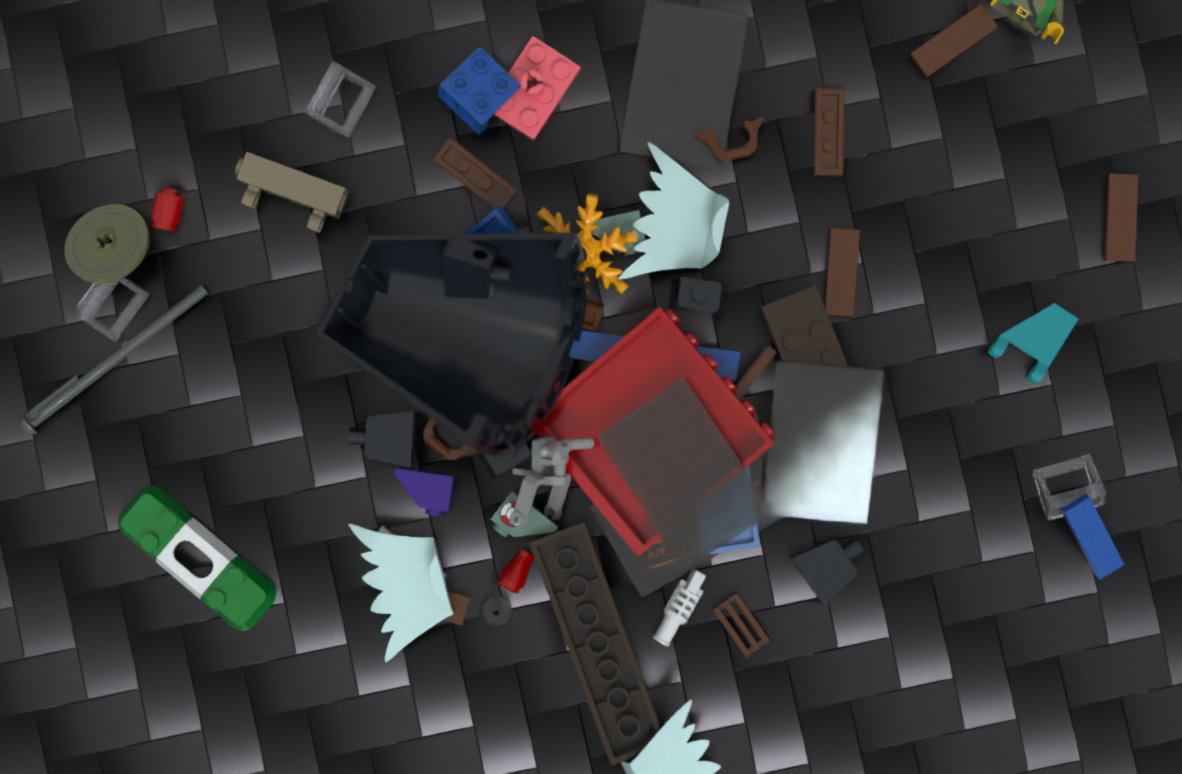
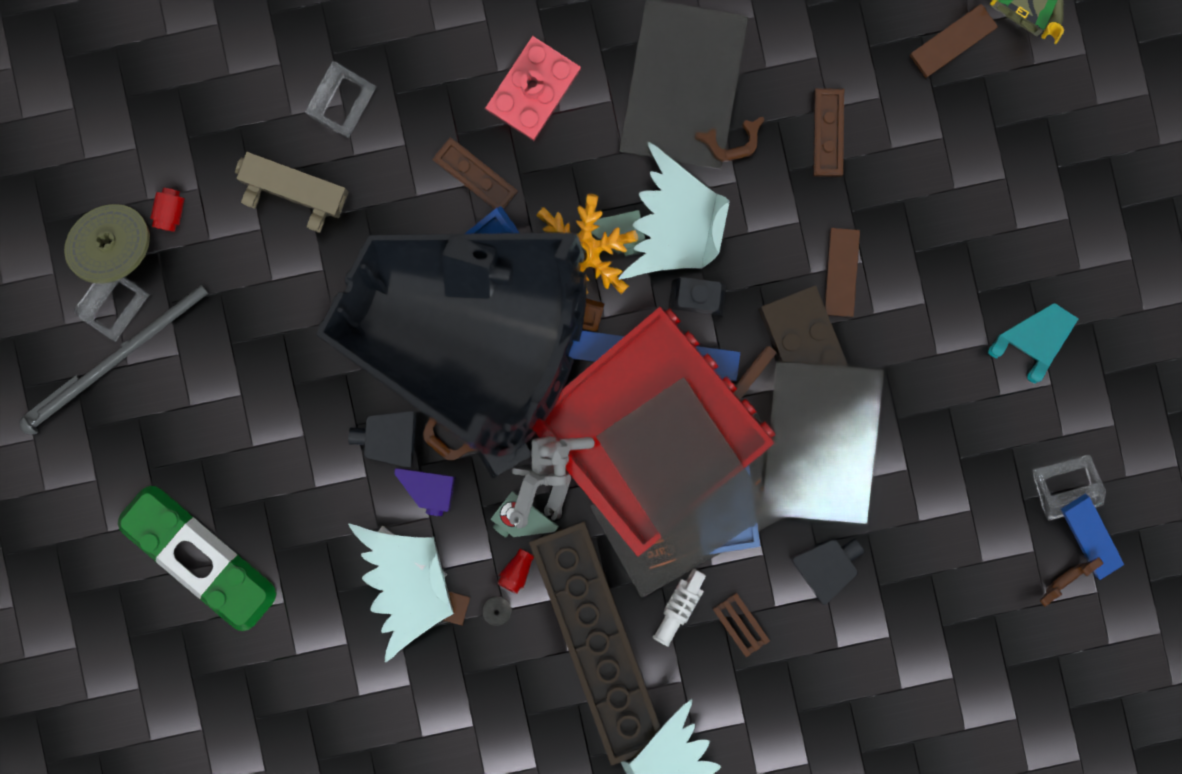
(477, 89): blue bracket -> none
(1053, 590): none -> reddish brown helmet
(1121, 217): reddish brown tile -> none

